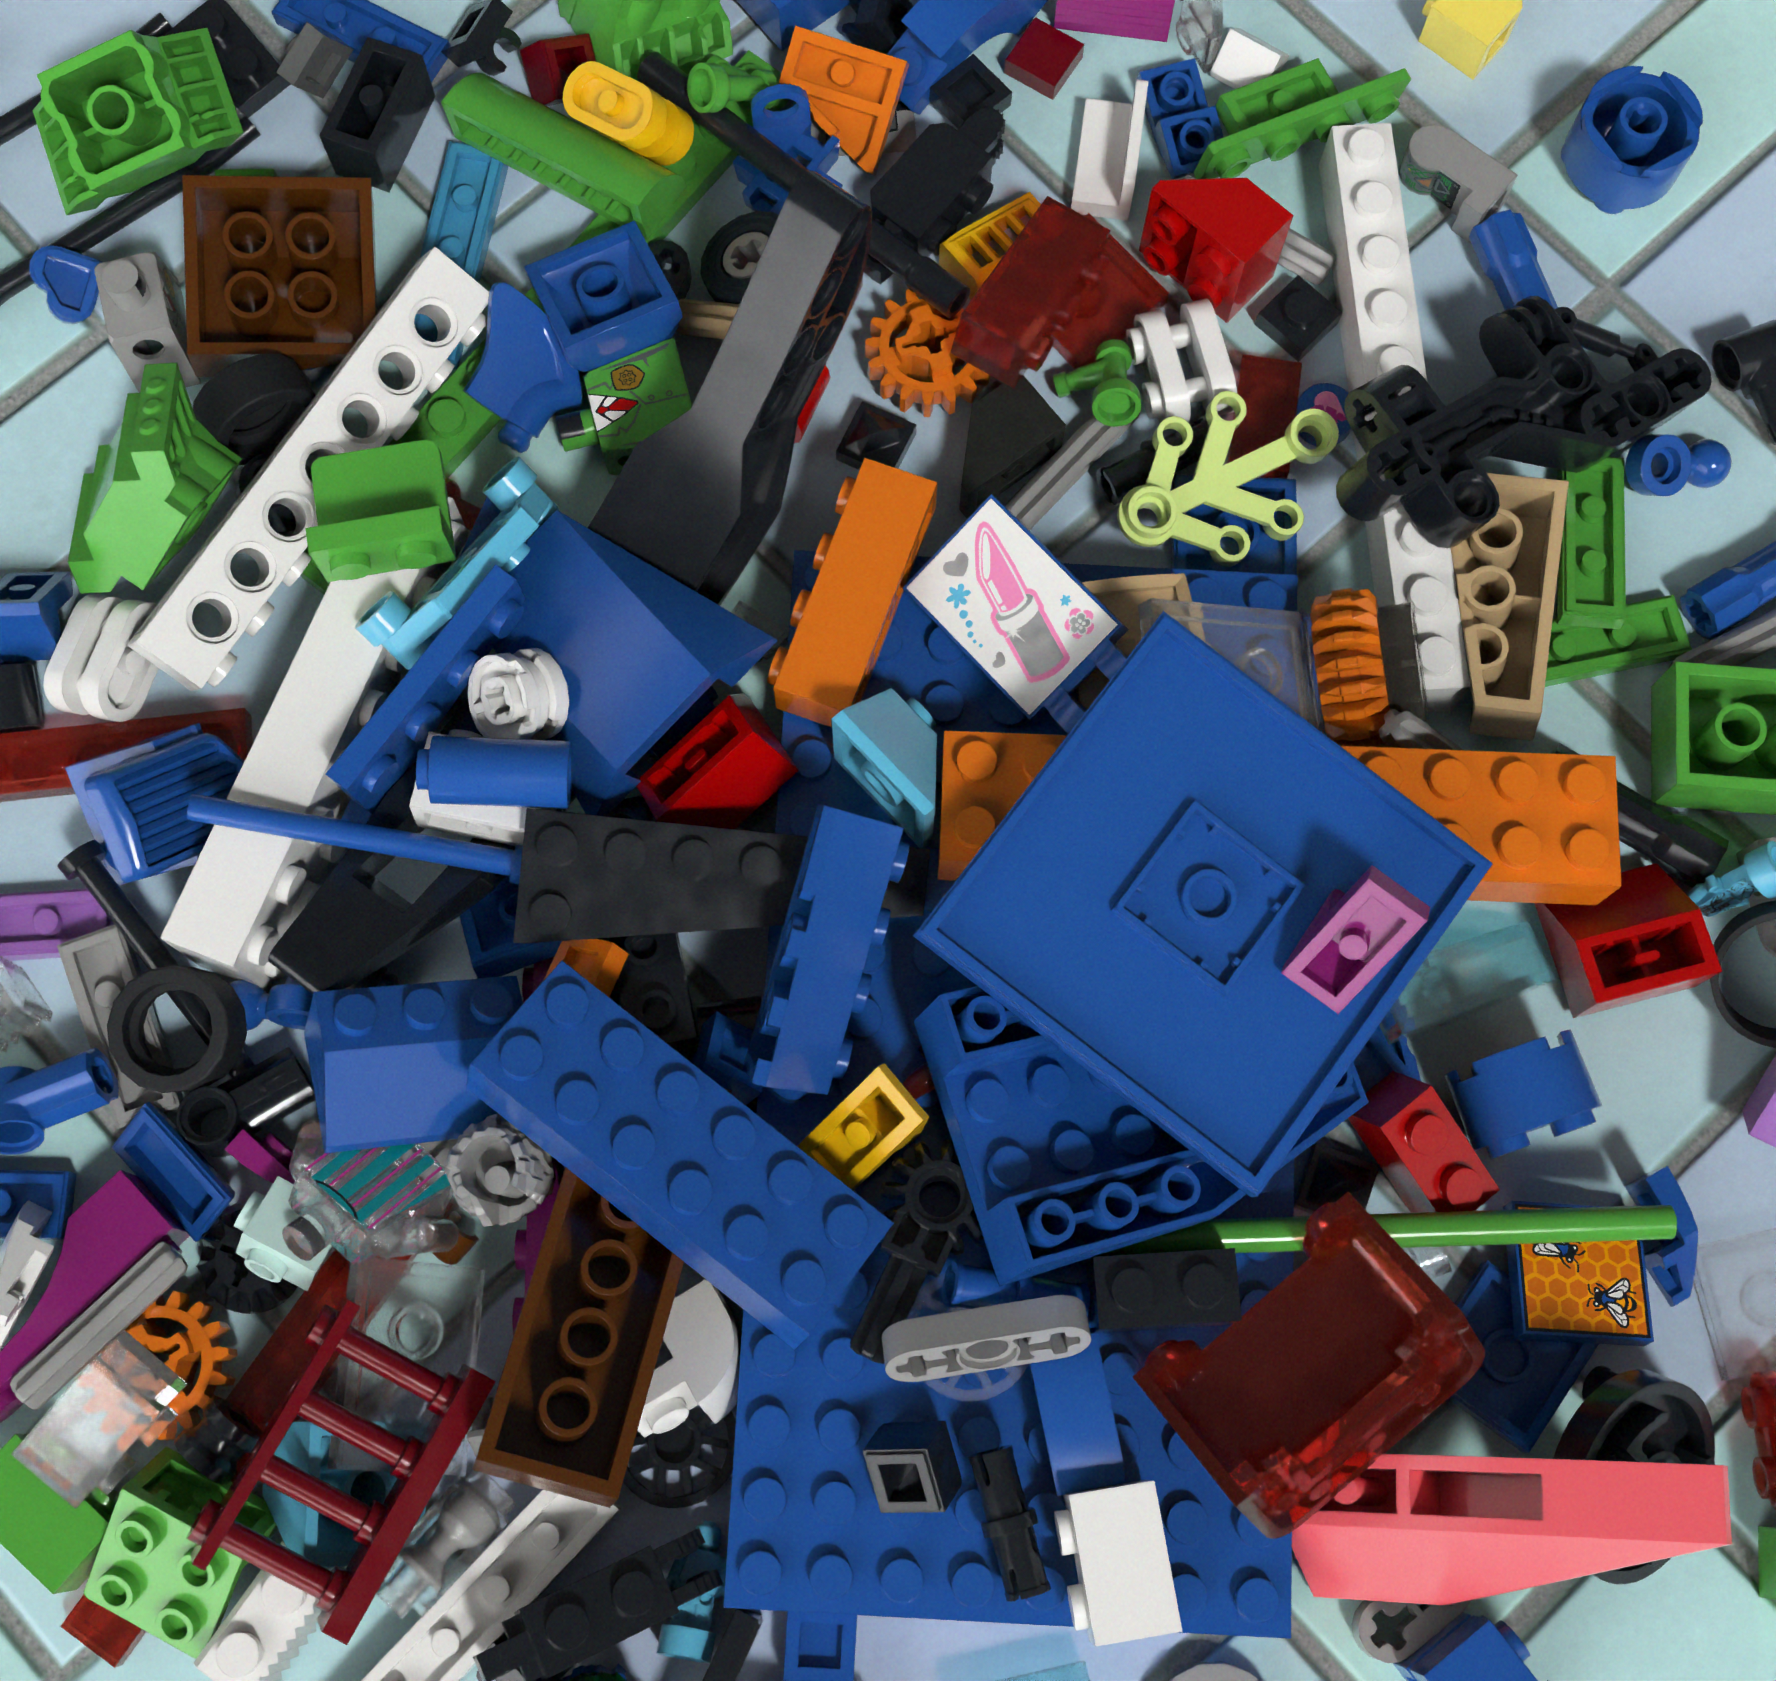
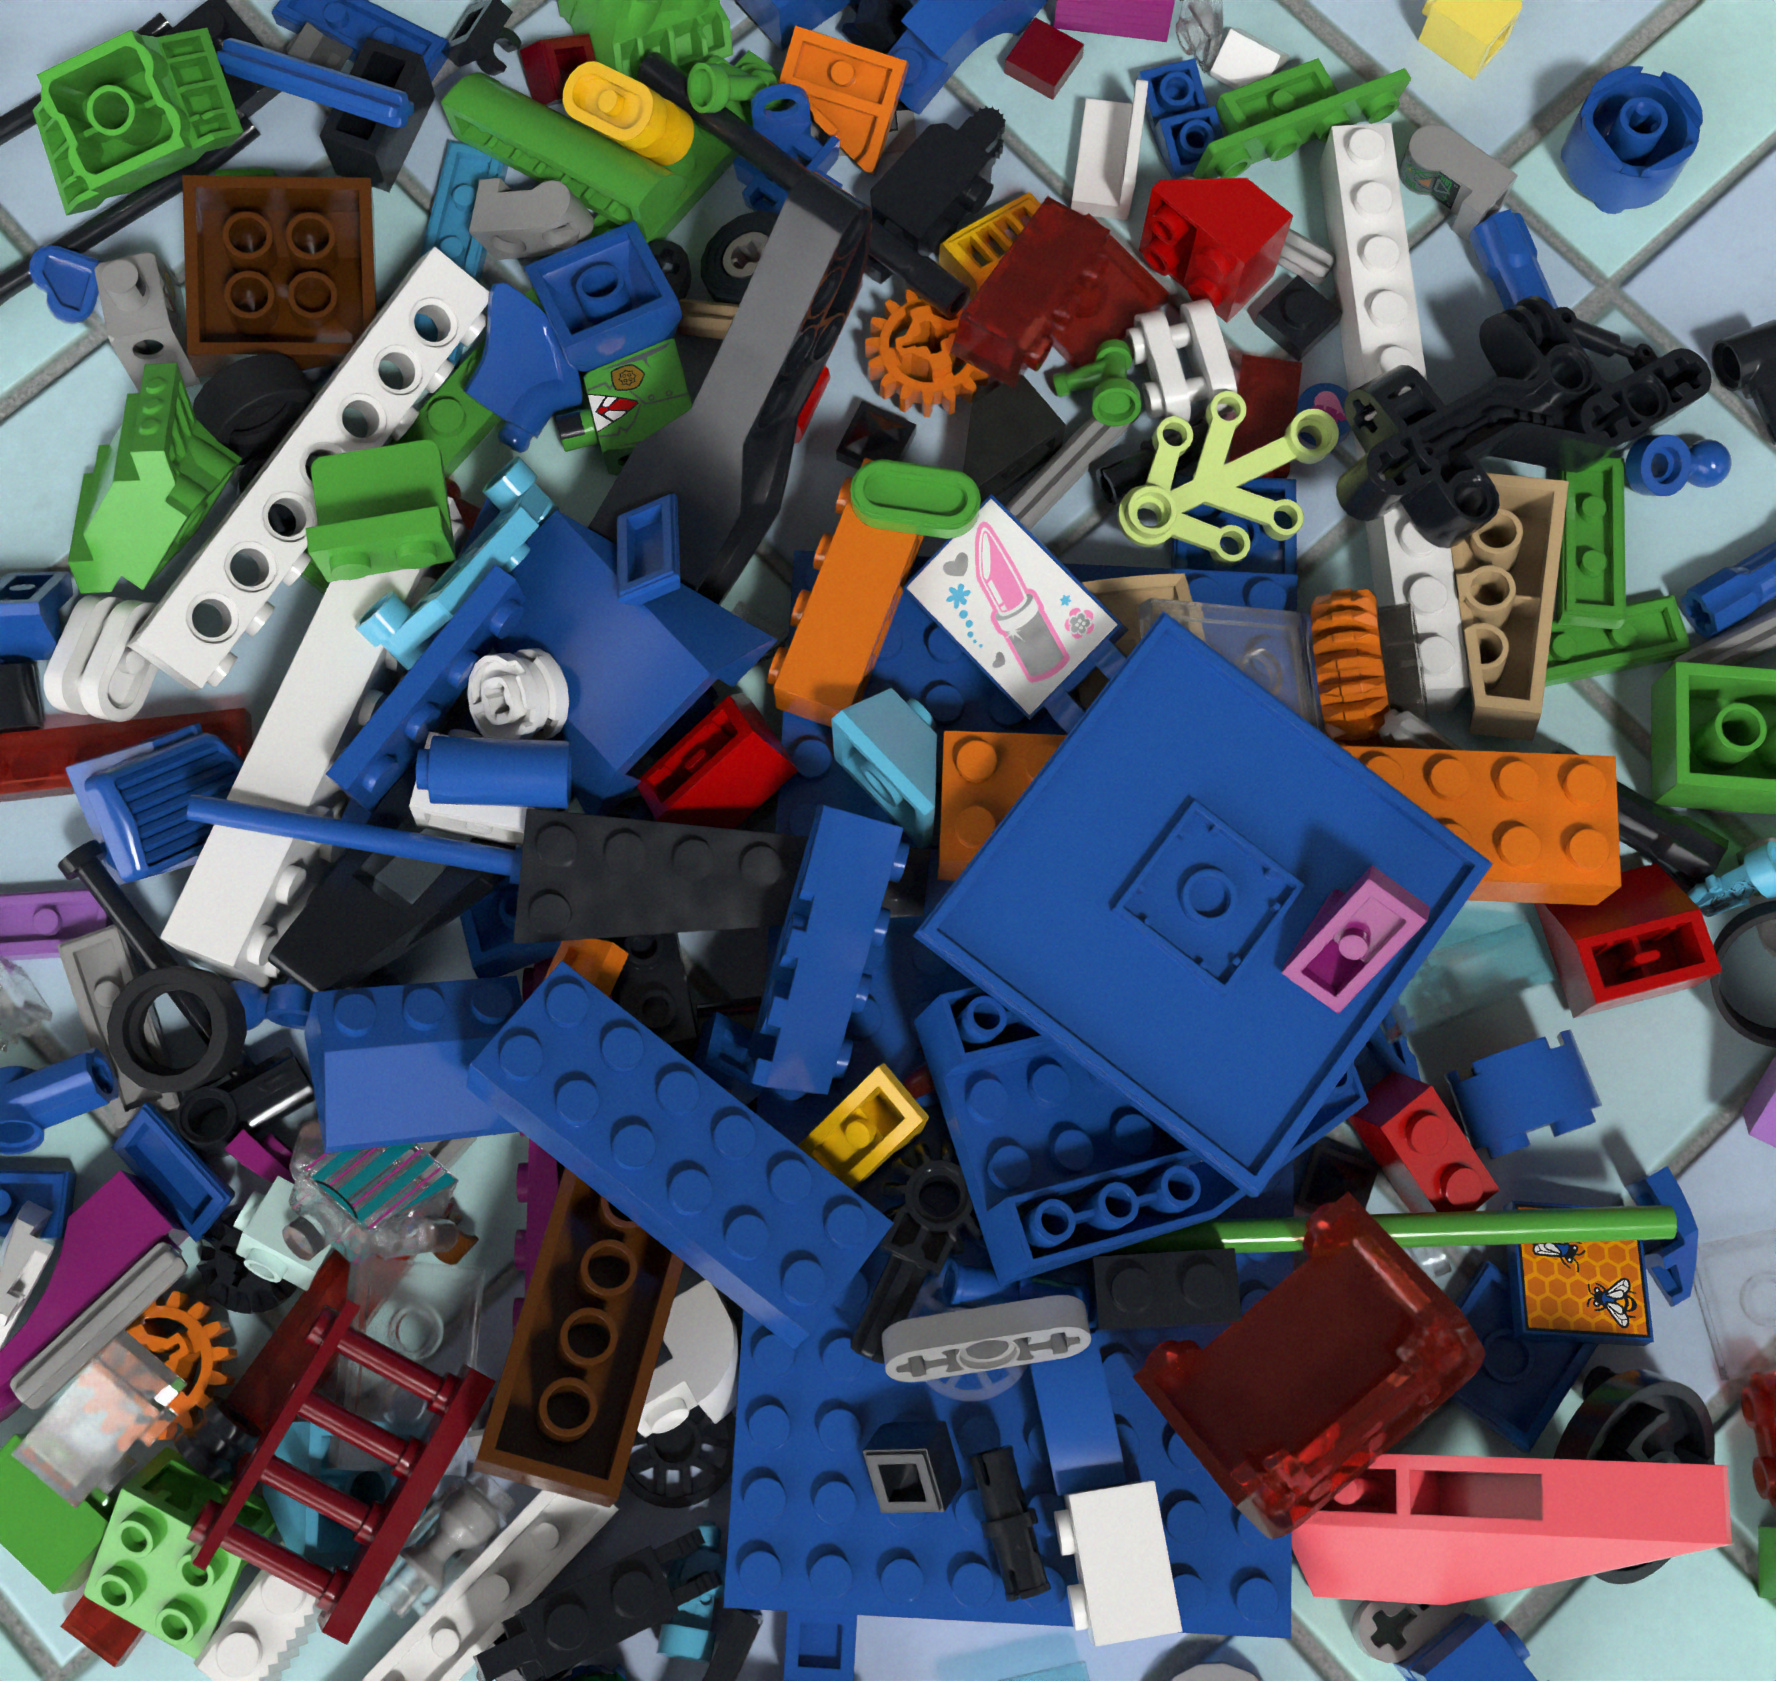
(316, 83): none -> blue axle
(498, 1172): light grey piece -> none
(528, 220): none -> light grey leg
(648, 551): none -> blue tile
(915, 499): none -> bright green tile
(968, 89): black plate -> none

